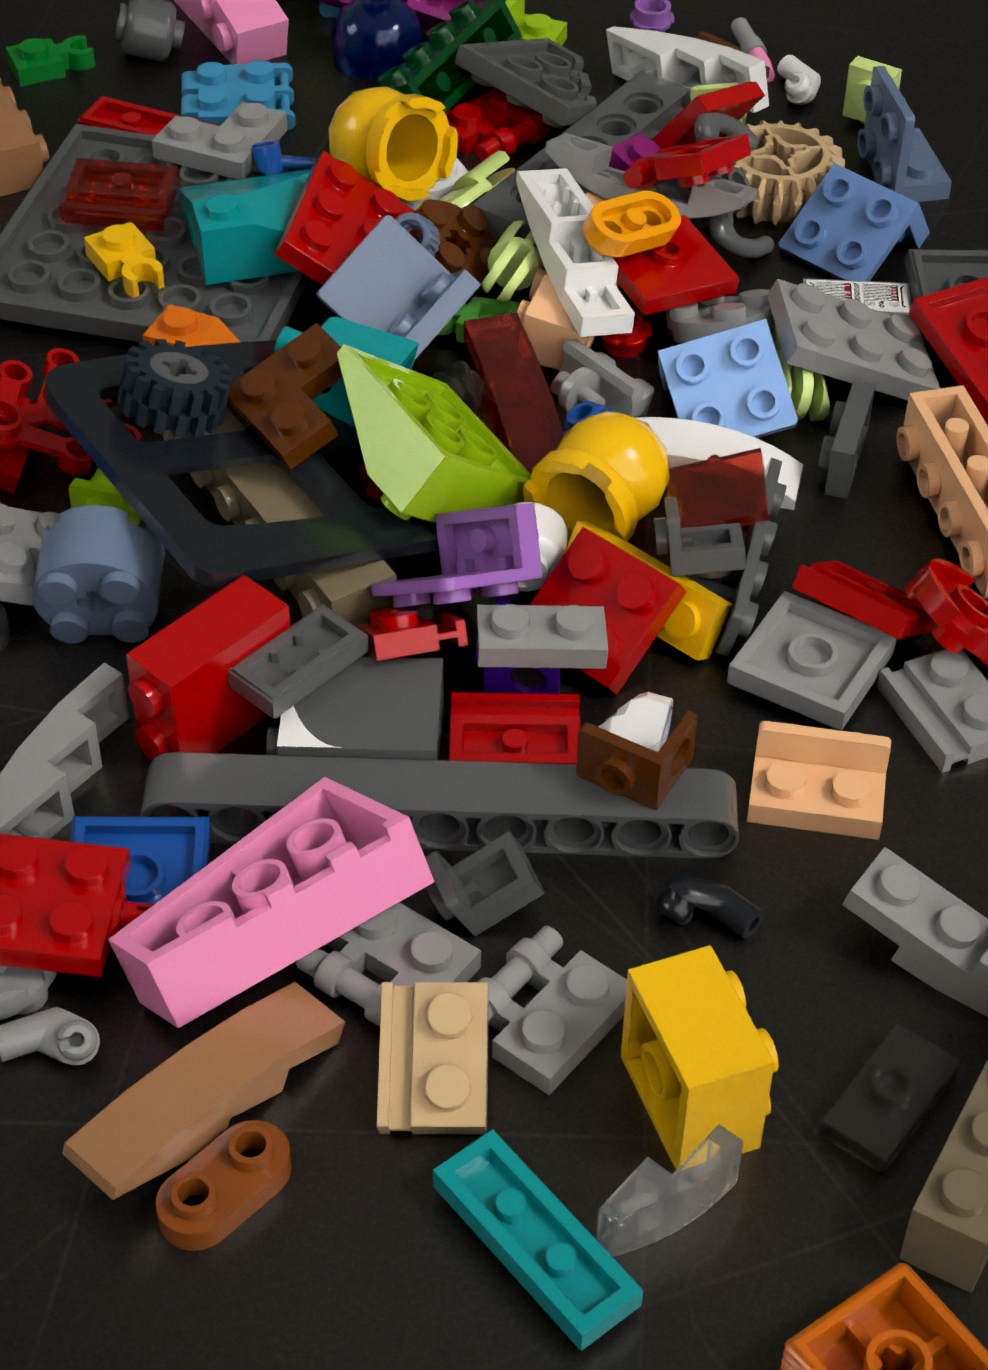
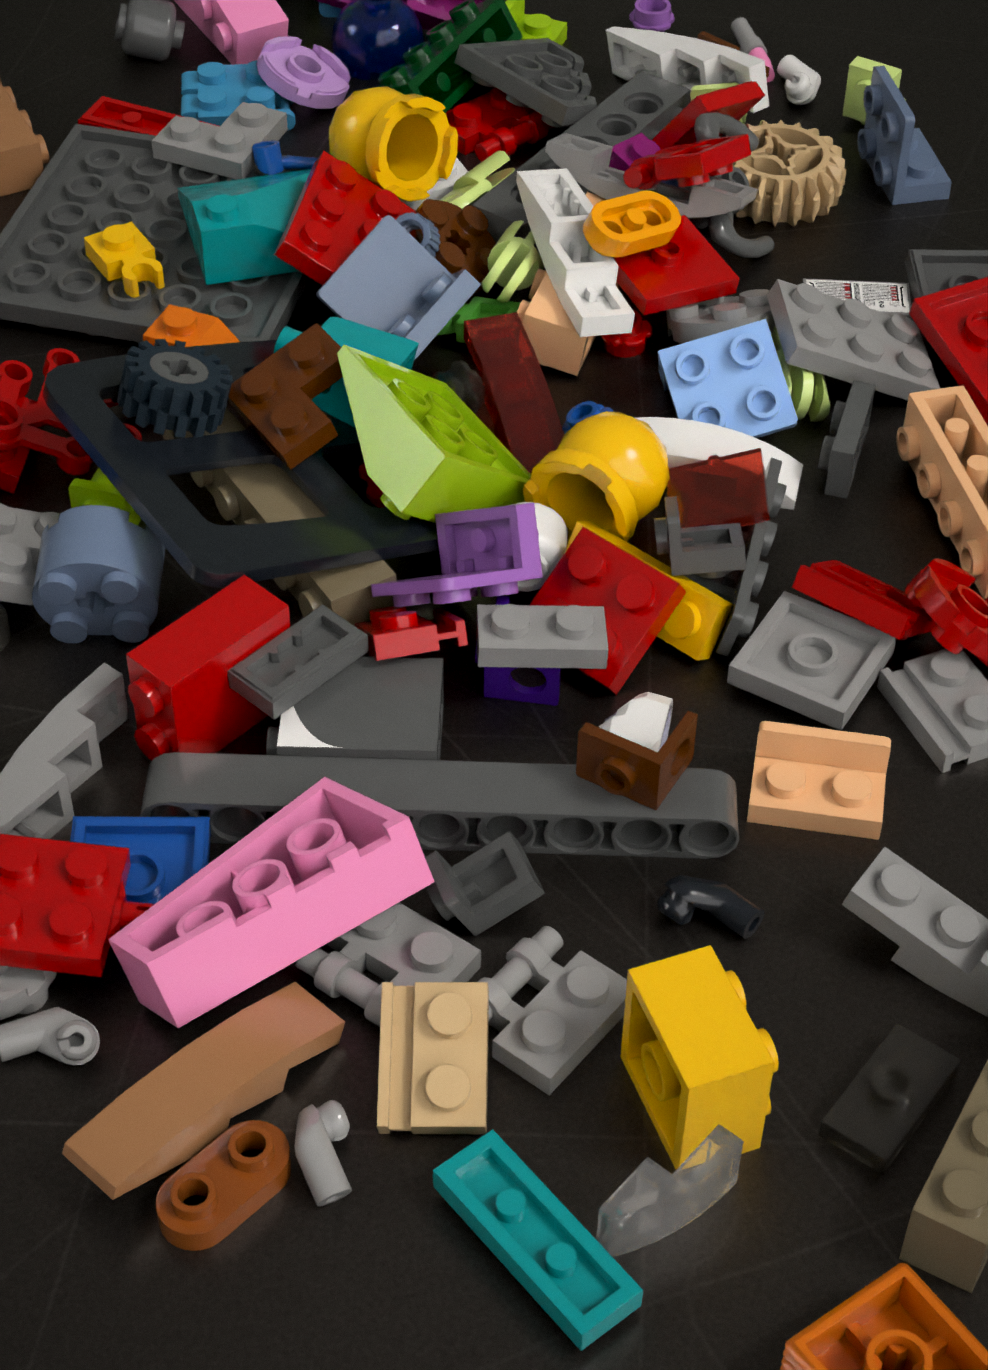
(43, 61): green plate -> none
(119, 193): clear red plate -> none
(303, 75): none -> lavender tile
(316, 1154): none -> light grey arm
(514, 727): red plate -> none
(597, 379): light grey hips -> none
(852, 226): medium blue bracket -> none

